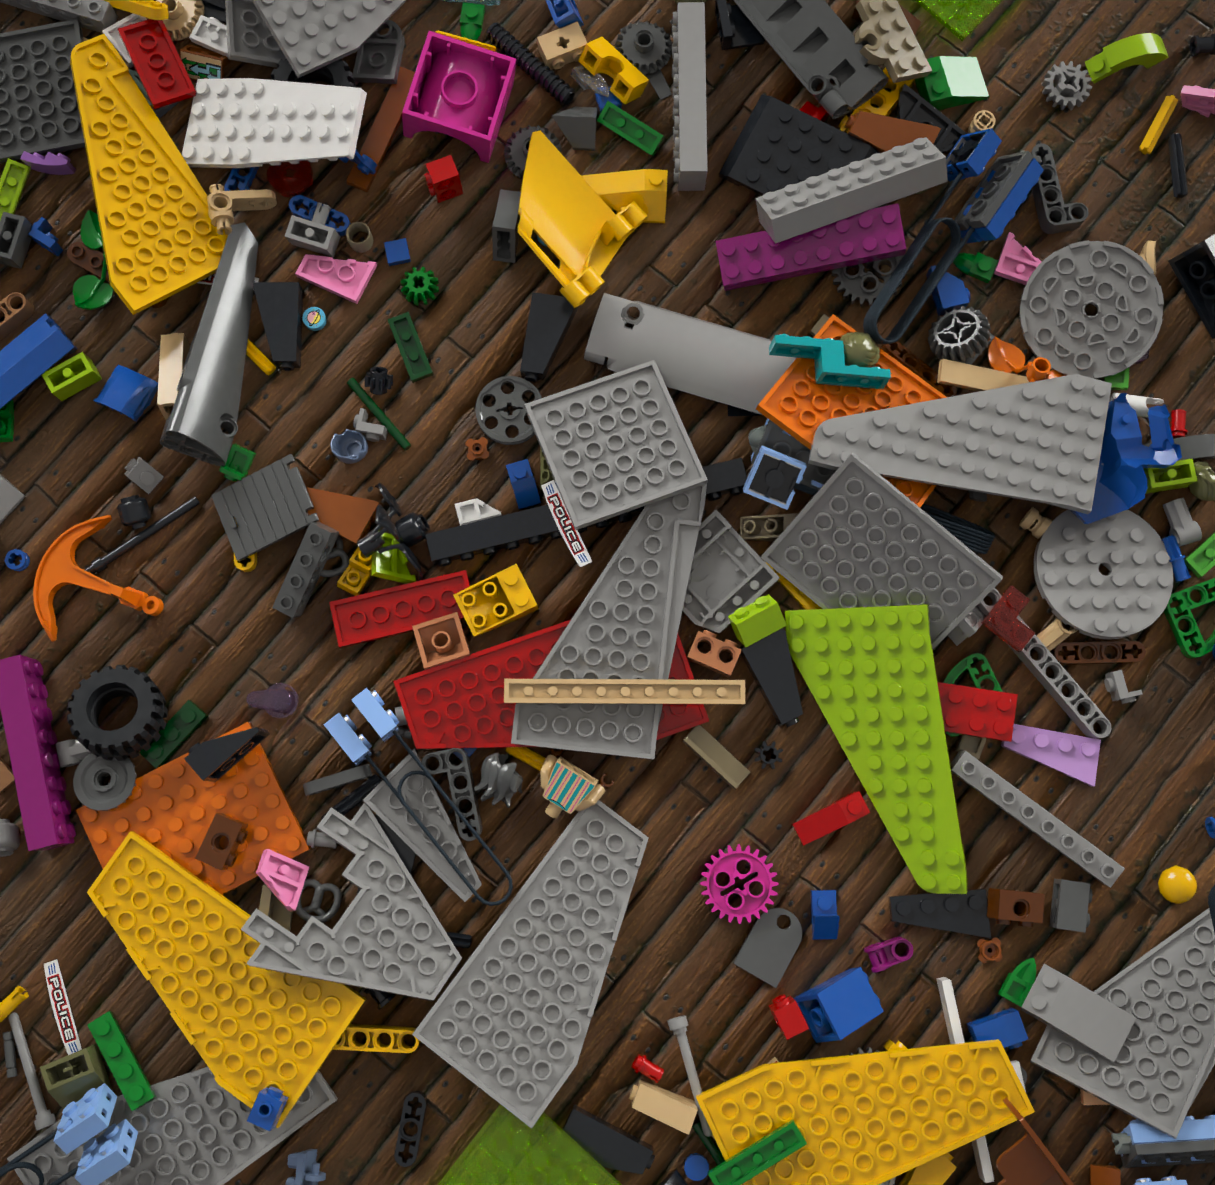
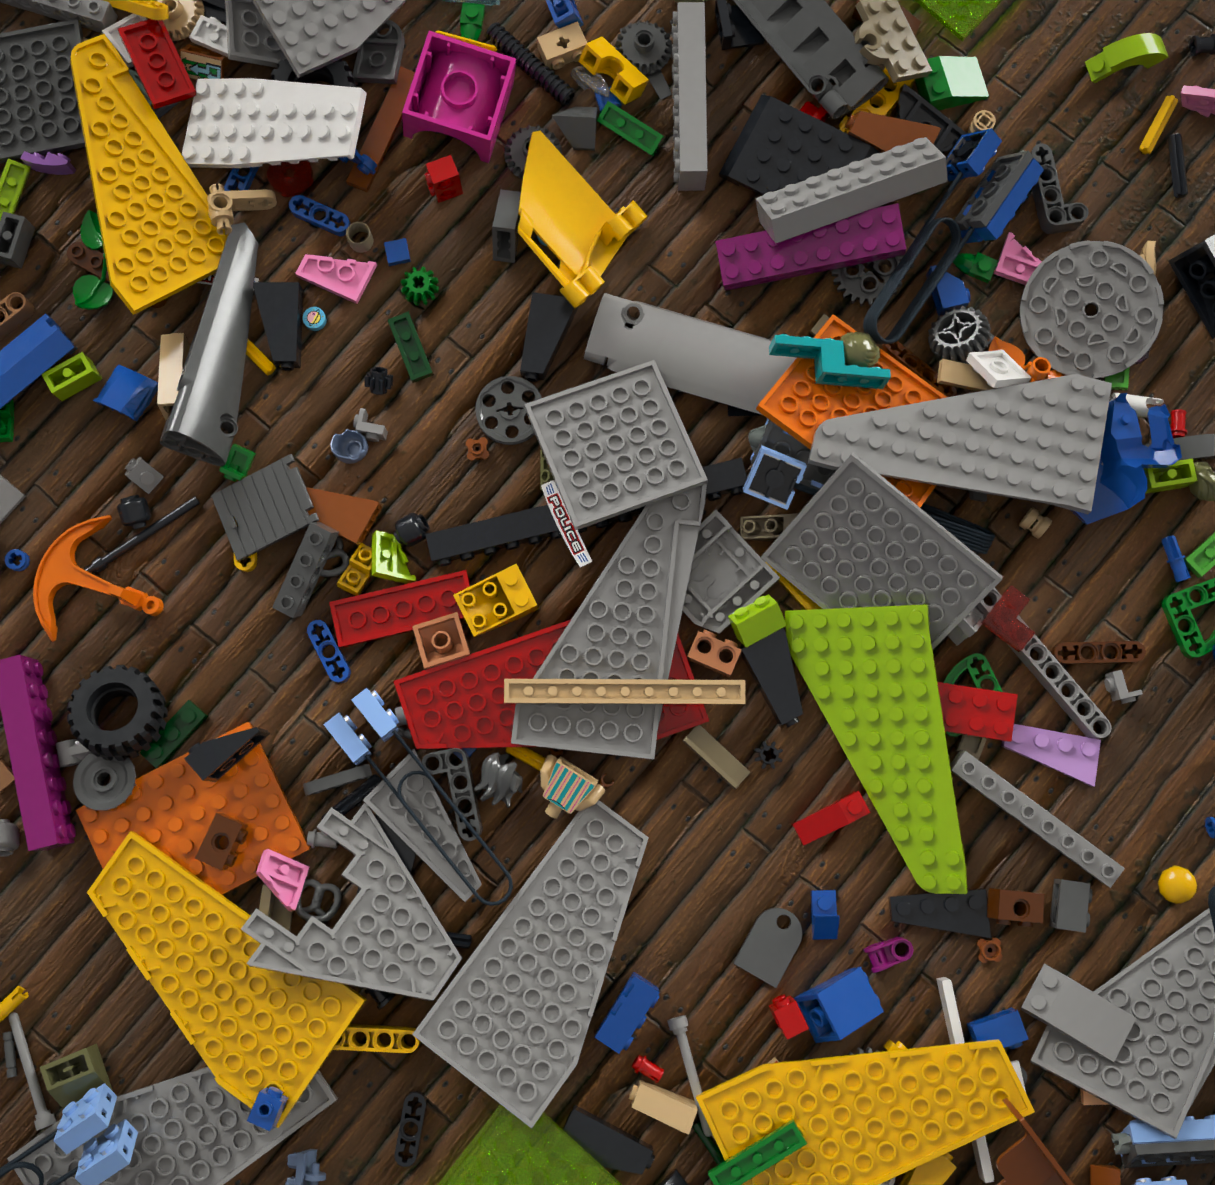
(41, 235): blue bracket -> none
(61, 1007): sticker -> none
(121, 1061): green plate -> none
(275, 700): clear purple piece -> none
(314, 234): light grey brick -> none
(319, 649): none -> blue beam
(374, 541): black plant -> none
(379, 414): dark green bar -> none
(474, 511): white tile -> none
(523, 484): blue slope -> none
(627, 1013): none -> blue wedge
(643, 186): yellow wedge -> none
(696, 1167): blue tile -> none
(750, 903): dark pink gear -> none
(997, 368): none -> white plate
(1019, 982): green plate -> none
(1054, 634): tan piece -> none
(1066, 85): light grey gear -> none
(1099, 604): light grey plate -> none
(1181, 523): light grey piece -> none

